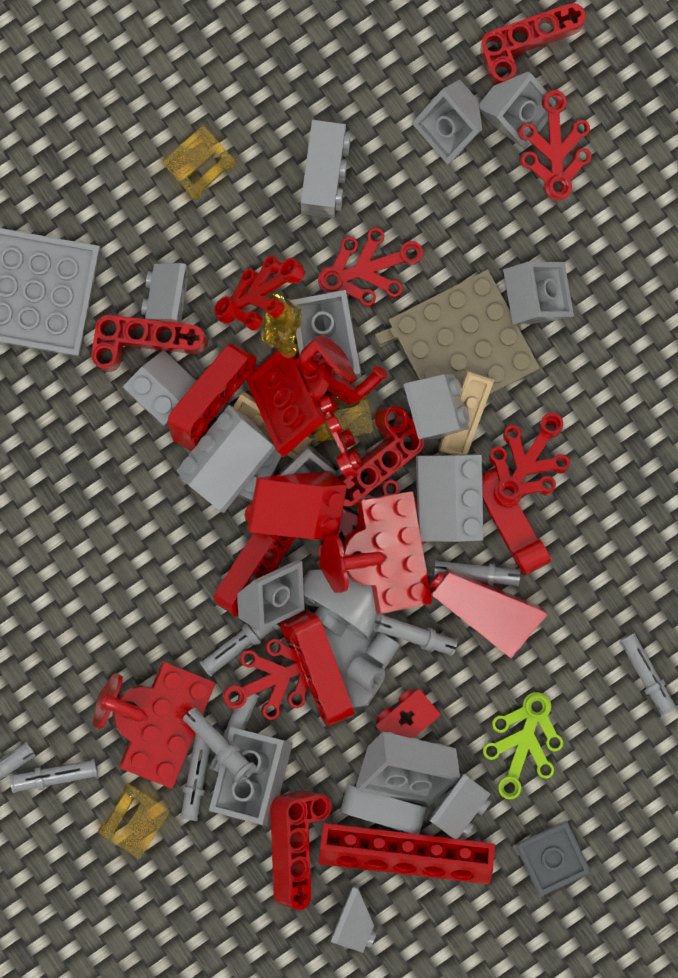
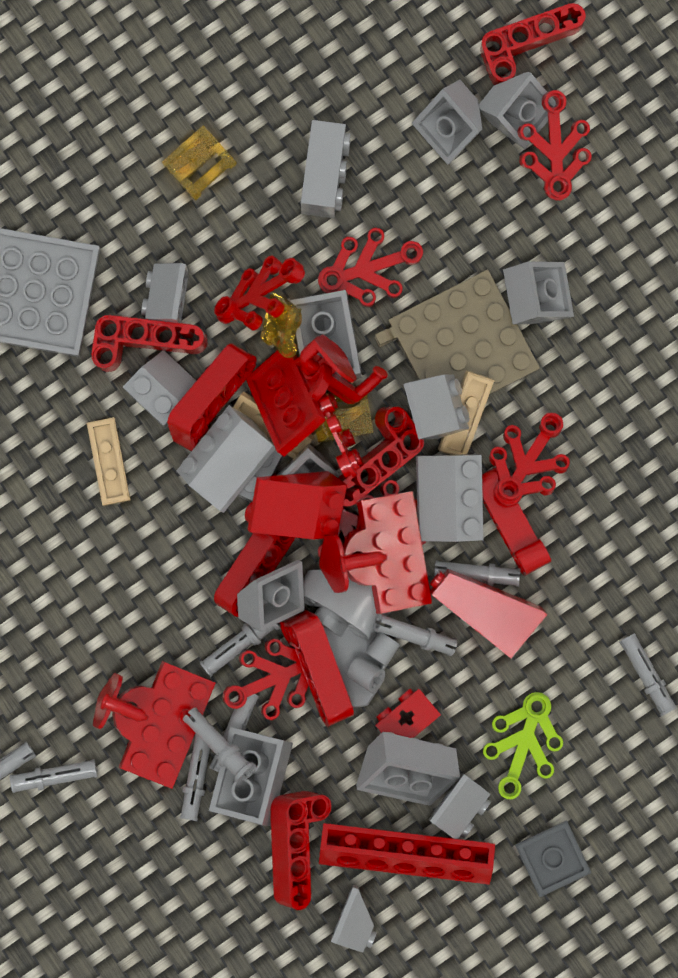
(108, 461): none -> tan tile
(141, 827): clear yellow plate -> none
(383, 810): light grey beam -> none

